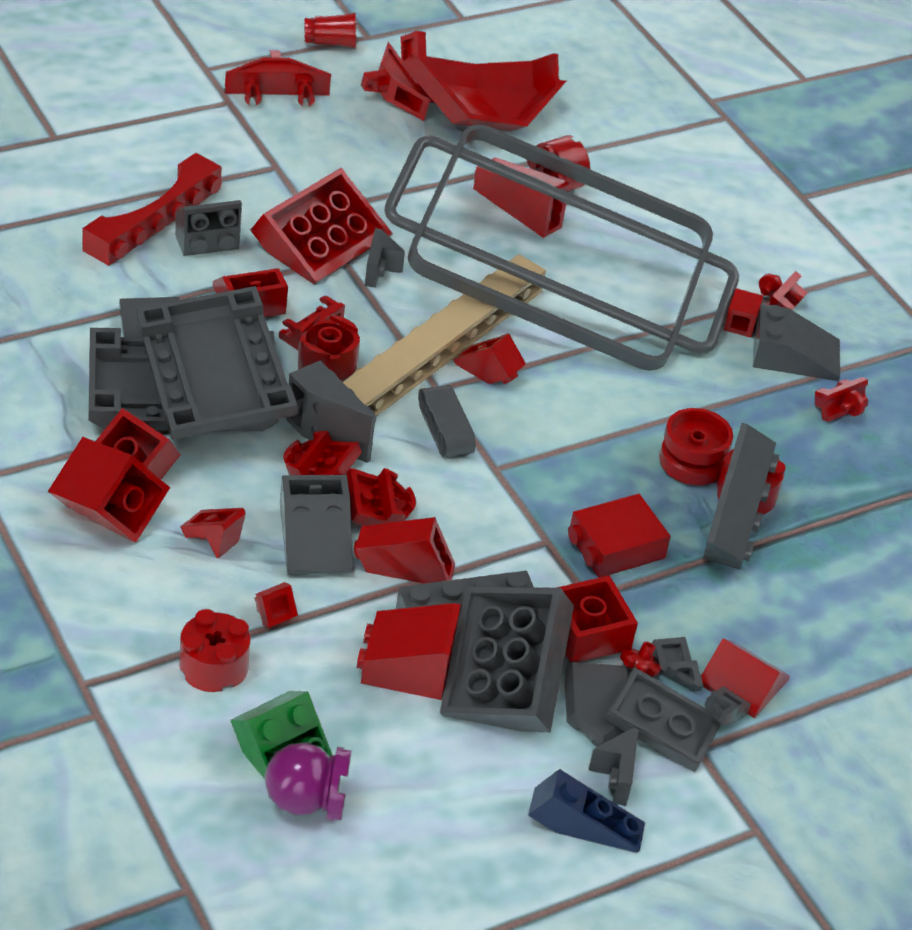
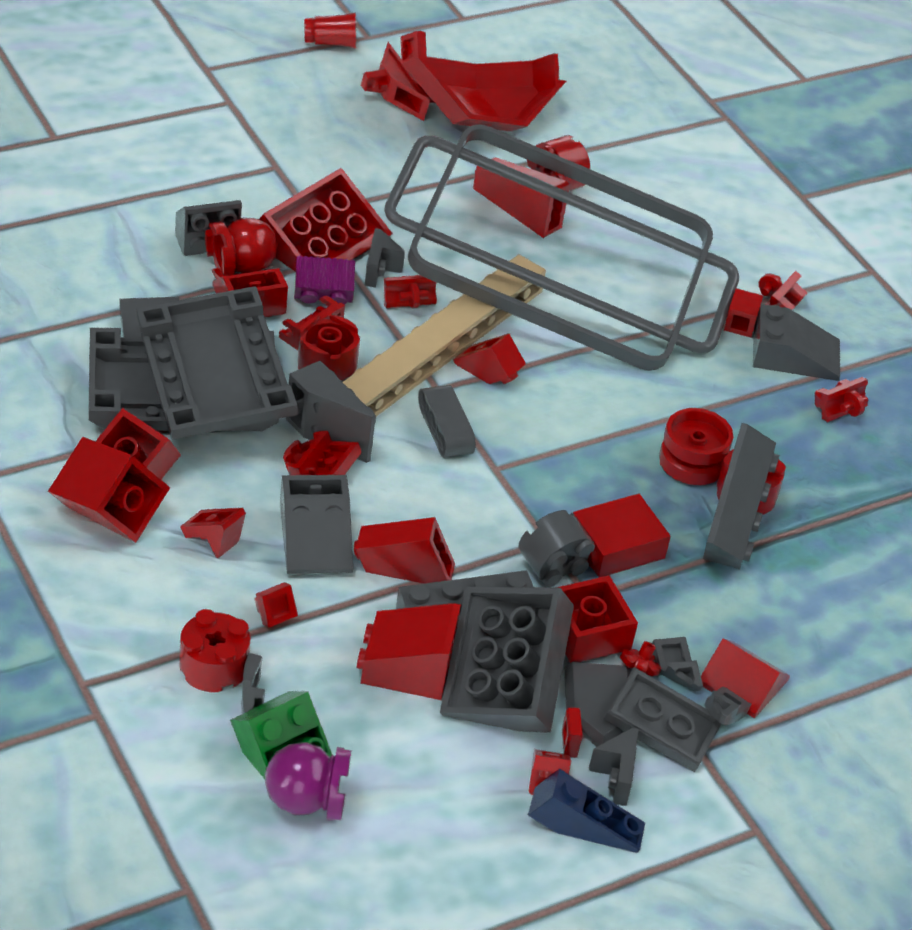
(115, 236): red arch -> none
(242, 247): none -> red tile
(251, 695): none -> dark grey slope
(277, 77): red connector -> none
(324, 277): none -> magenta brick
(378, 497): red slope -> none
(409, 291): none -> red hips
(545, 764): none -> red slope
(557, 547): none -> dark grey brick
(572, 732): none -> red tile

